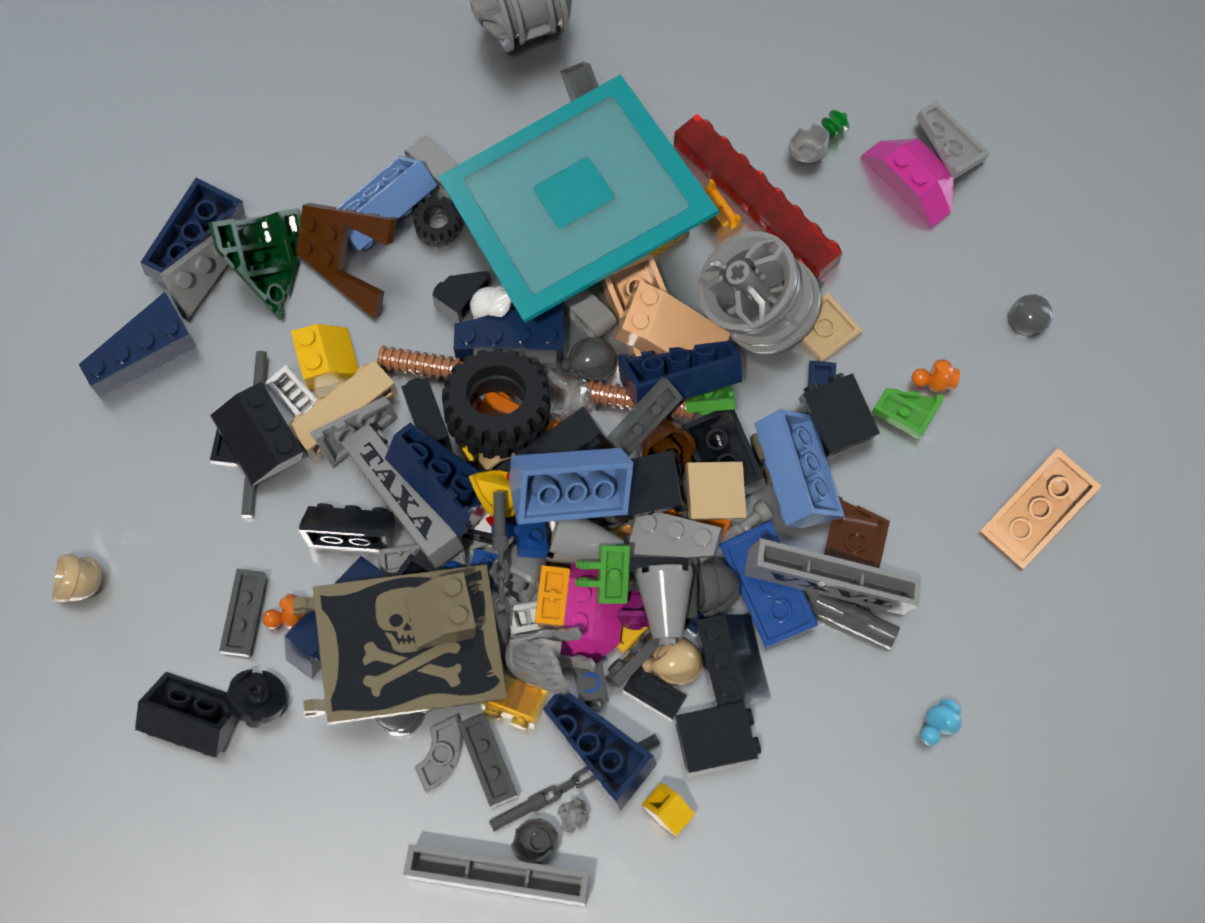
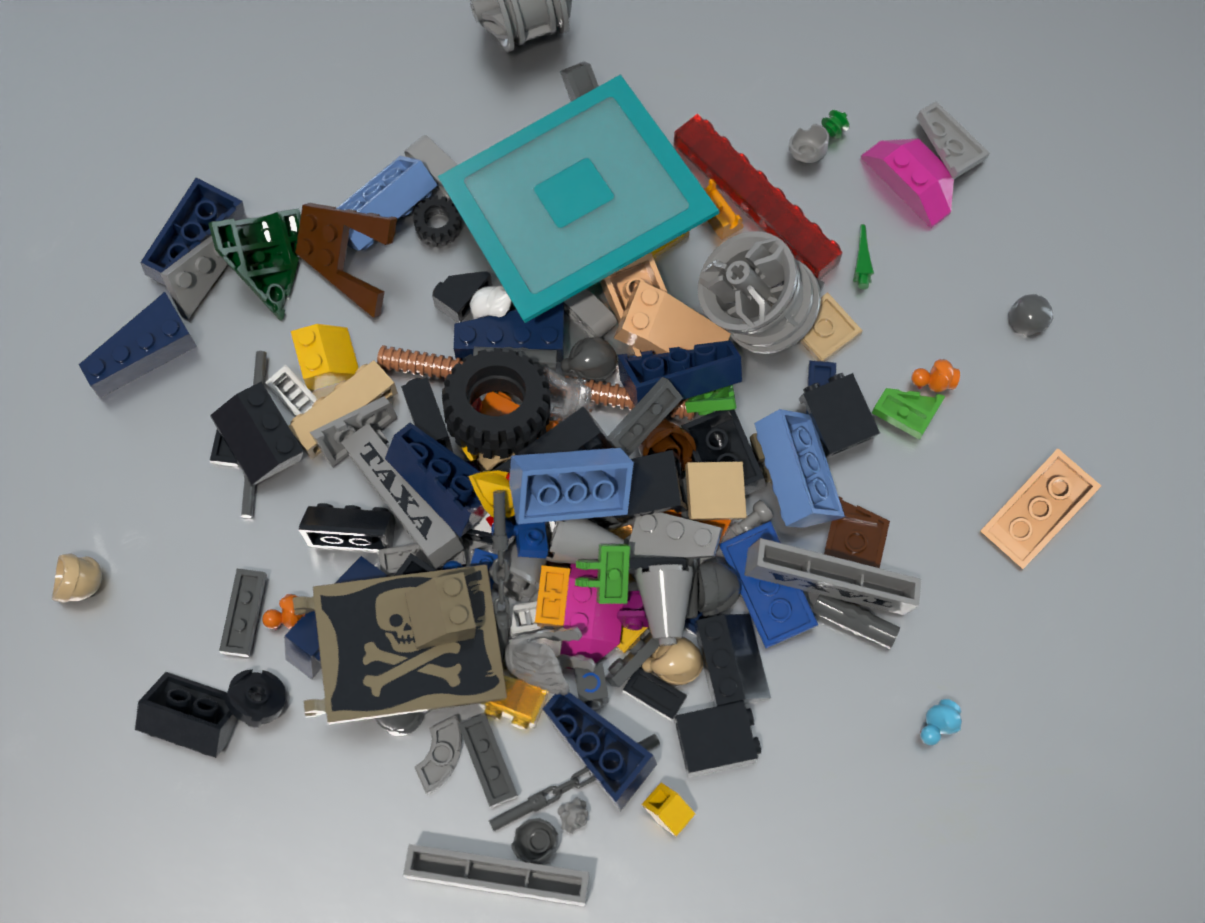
(863, 267): none -> green piece

